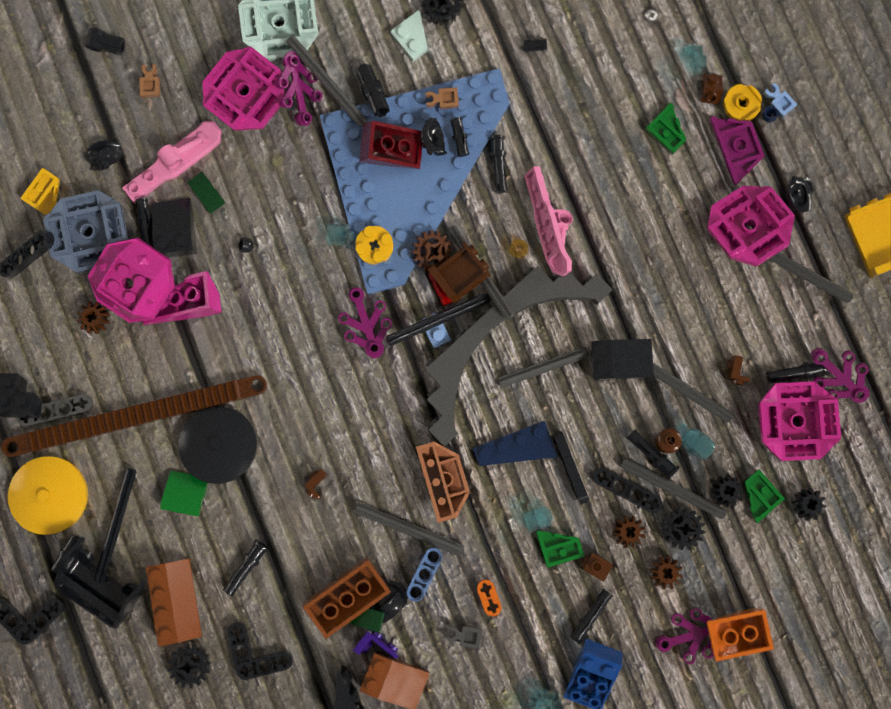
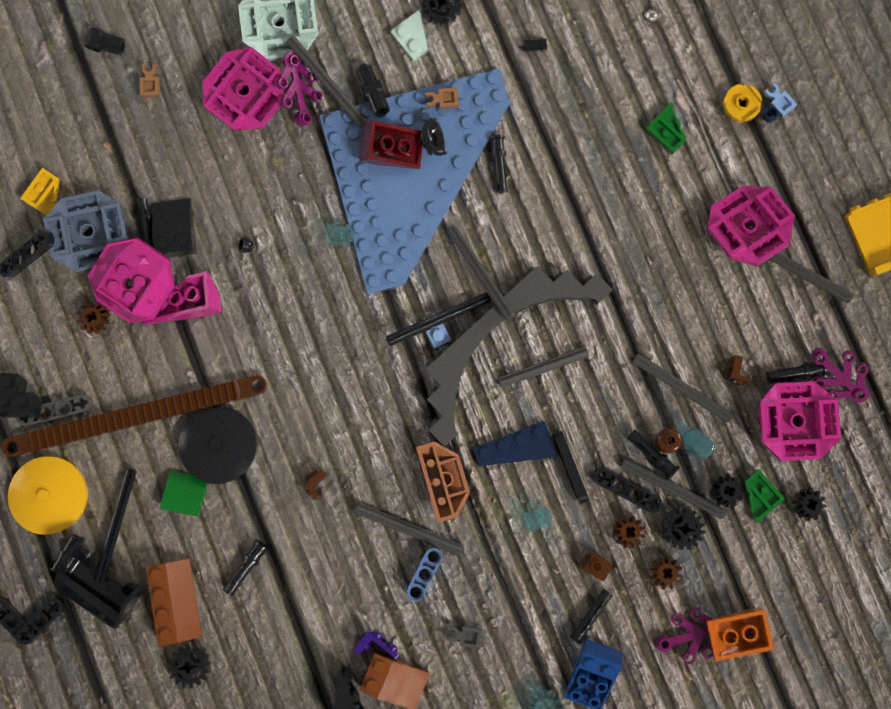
(103, 154): black hat -> none
(175, 160): bright pink piece -> none
(206, 192): dark green slope -> none
(240, 661): black beam -> none
(346, 597): dark orange slope -> none
(367, 325): magenta plant -> none
(369, 619): dark green slope -> none
(372, 234): yellow plate -> none
(393, 602): black piece -> none
(439, 249): reddish brown gear -> none
(444, 298): red axle -> none
(459, 136): black pin -> none
(460, 273): reddish brown panel -> none
(493, 595): orange beam -> none
(521, 243): clear yellow plate -> none
(550, 223): bright pink piece -> none
(559, 548): green wing -> none
(622, 359): black slope -> none
(696, 53): clear light blue bracket -> none
(712, 88): reddish brown bracket -> none
(738, 146): magenta wing -> none
(799, 193): black hat -> none

